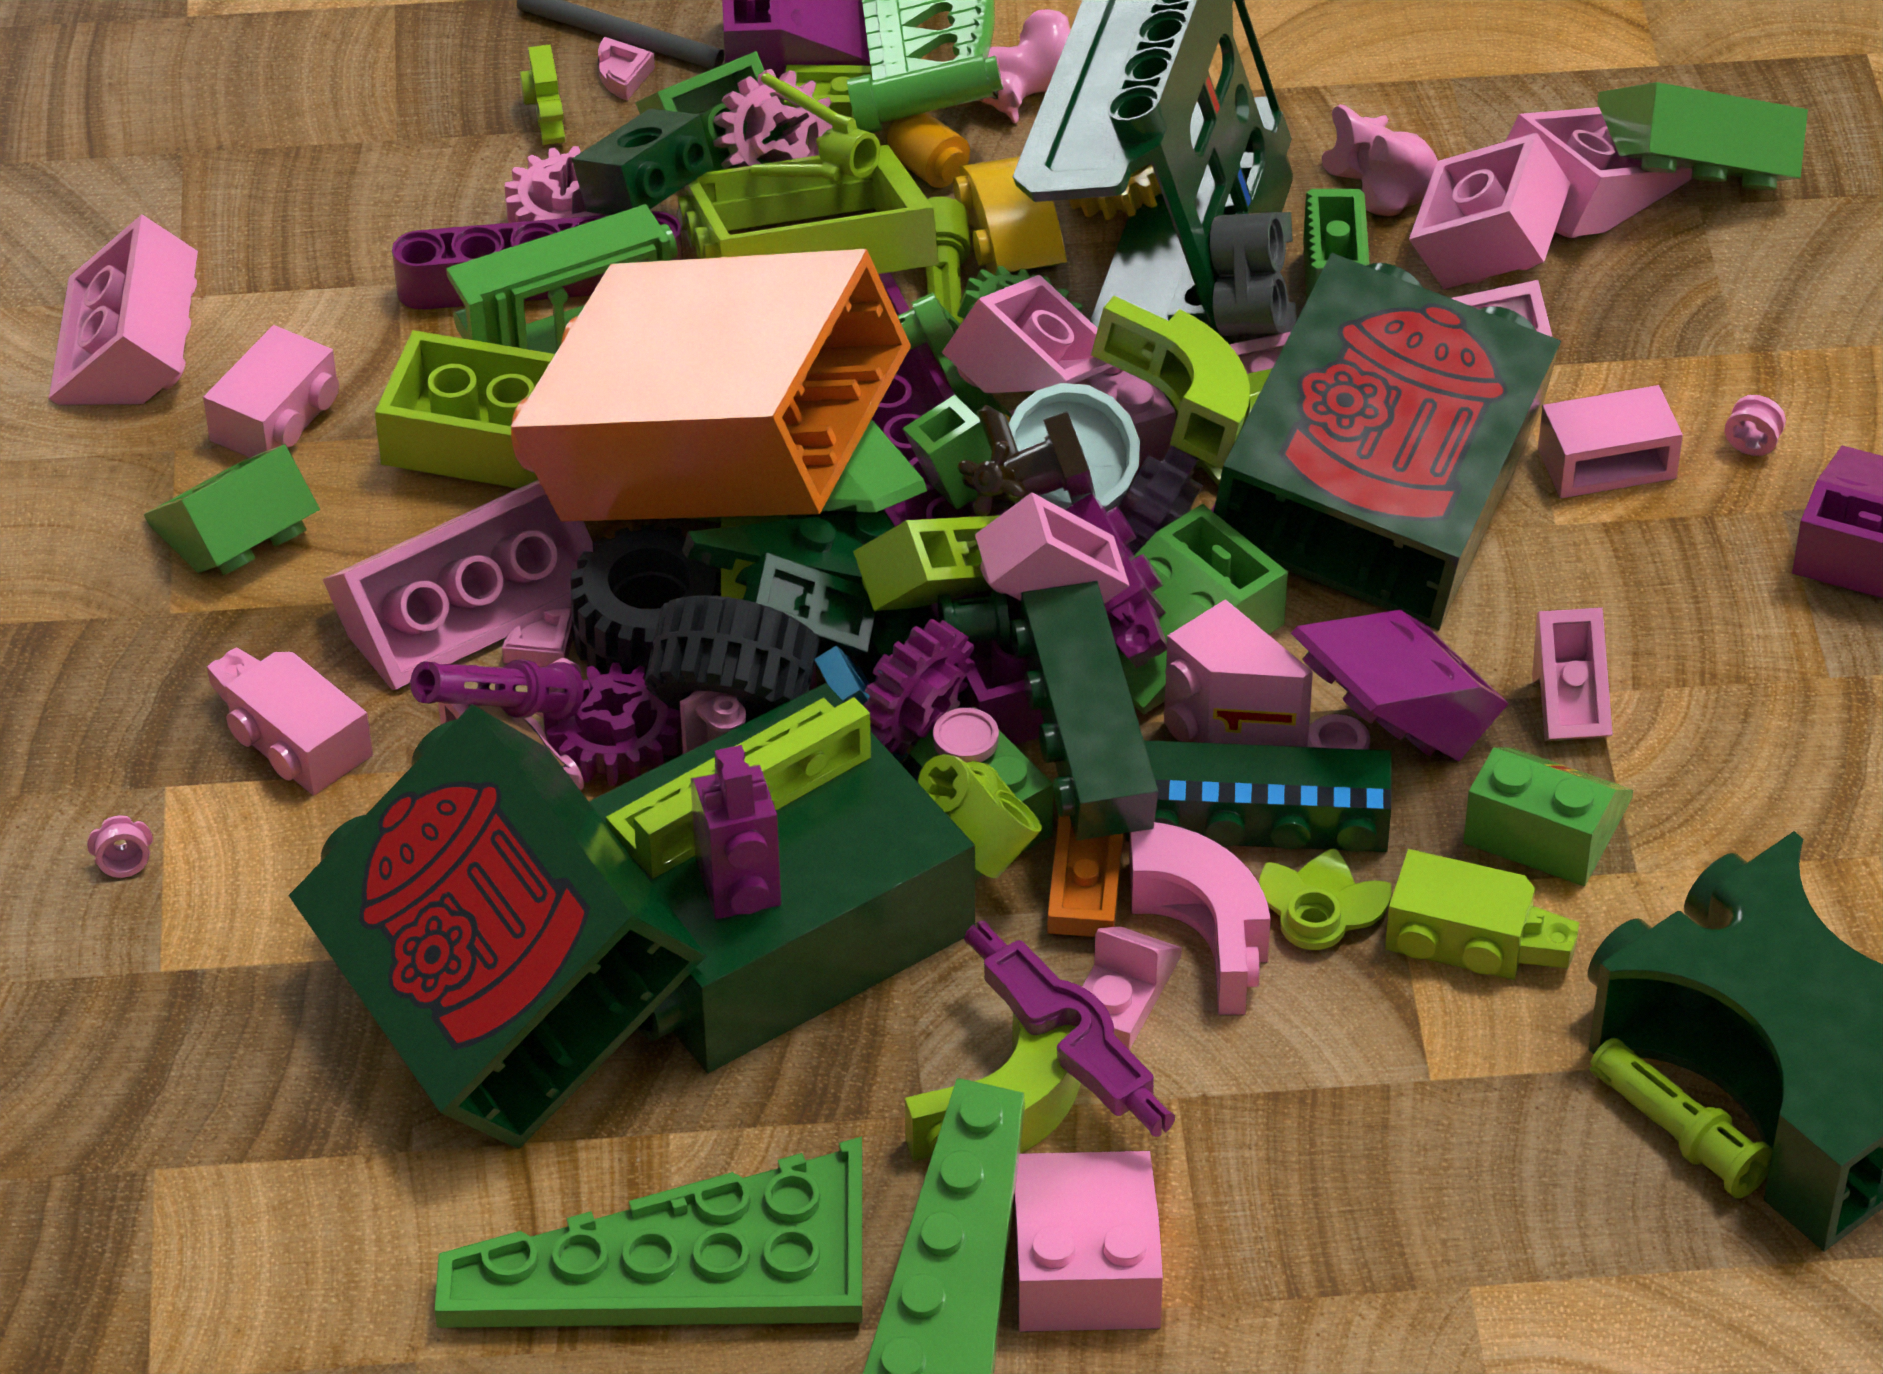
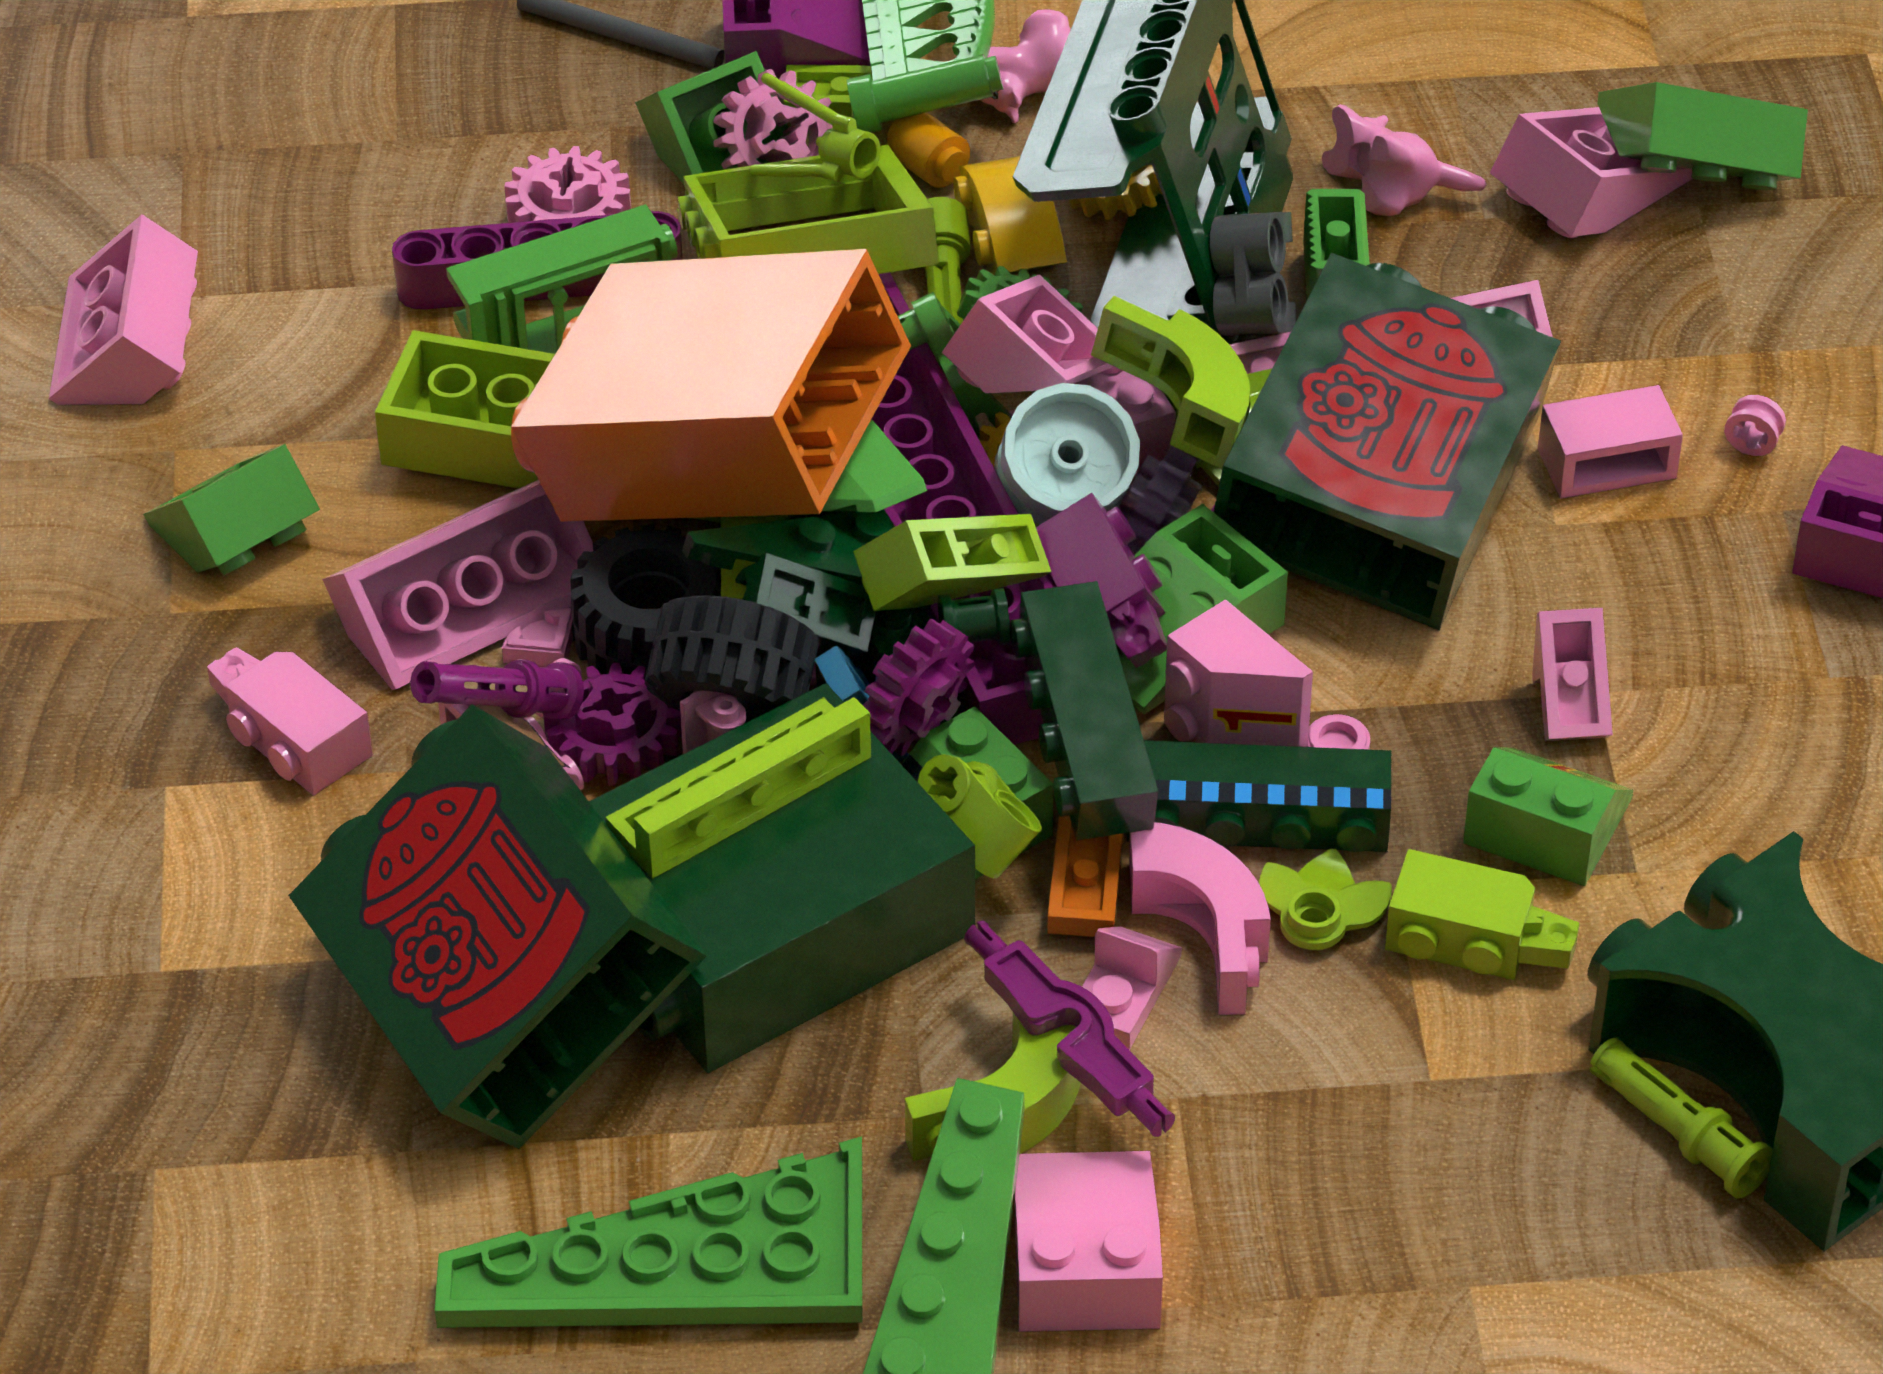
(122, 859): bright pink plate -> none
(271, 393): bright pink brick -> none
(540, 88): lime plate -> none
(623, 67): bright pink tile -> none
(643, 162): dark green brick -> none
(736, 836): magenta hinge -> none
(942, 441): bright green brick -> none
(966, 734): bright pink piece -> none
(1036, 469): dark brown piece -> none
(1048, 547): bright pink brick -> none
(1403, 679): magenta slope -> none
(1490, 211): bright pink brick -> none

